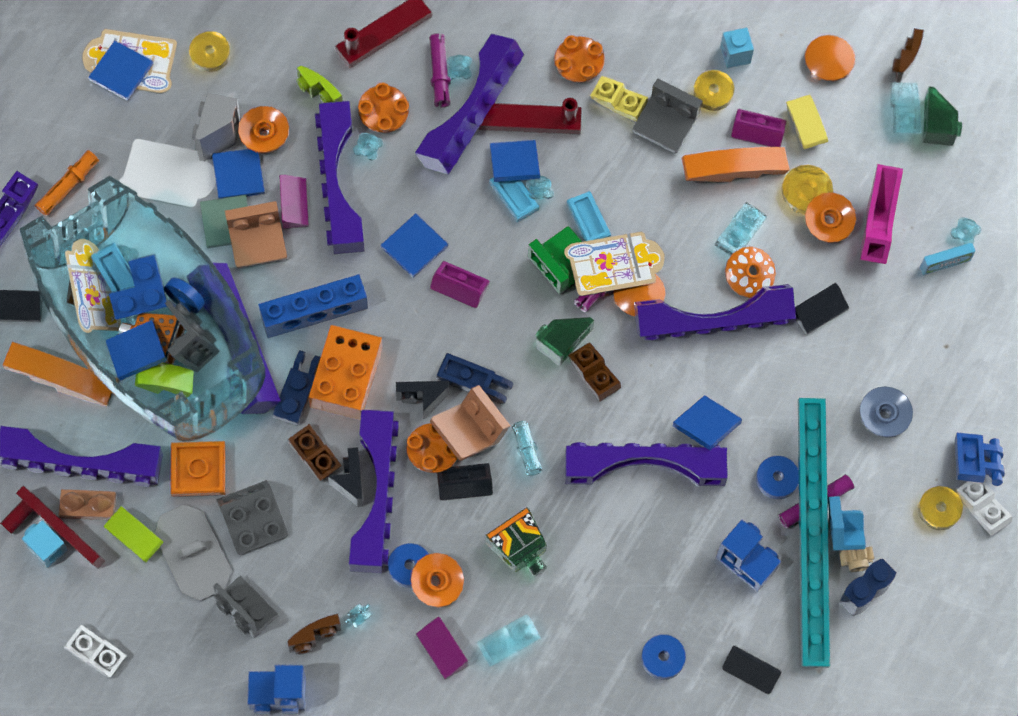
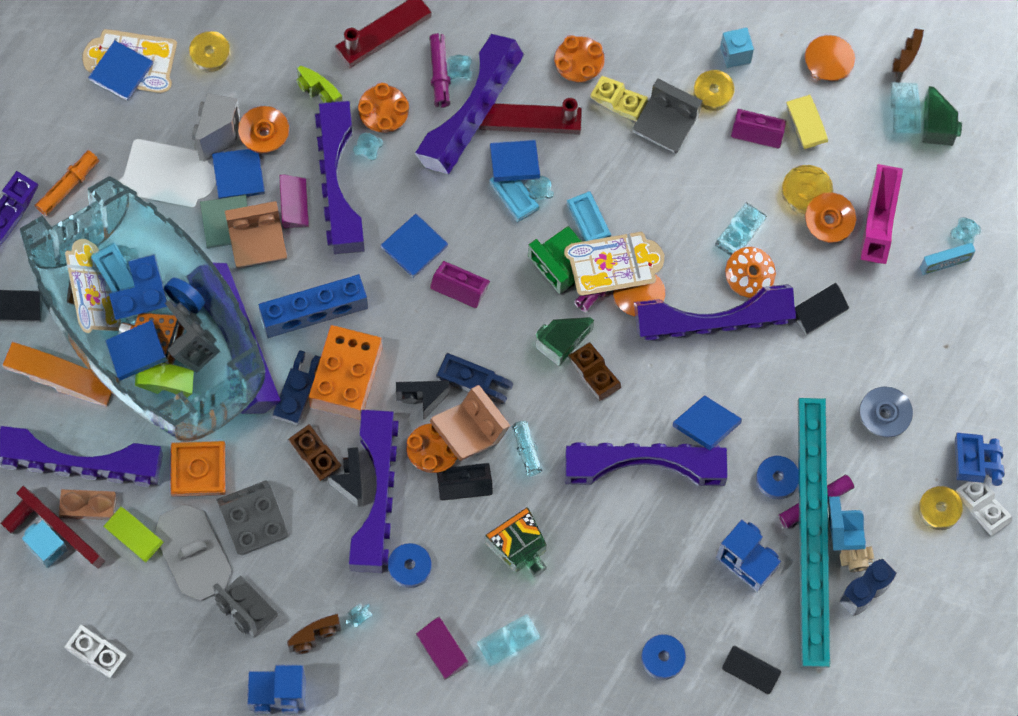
(449, 576): orange dish -> none
(735, 163): orange slope -> none

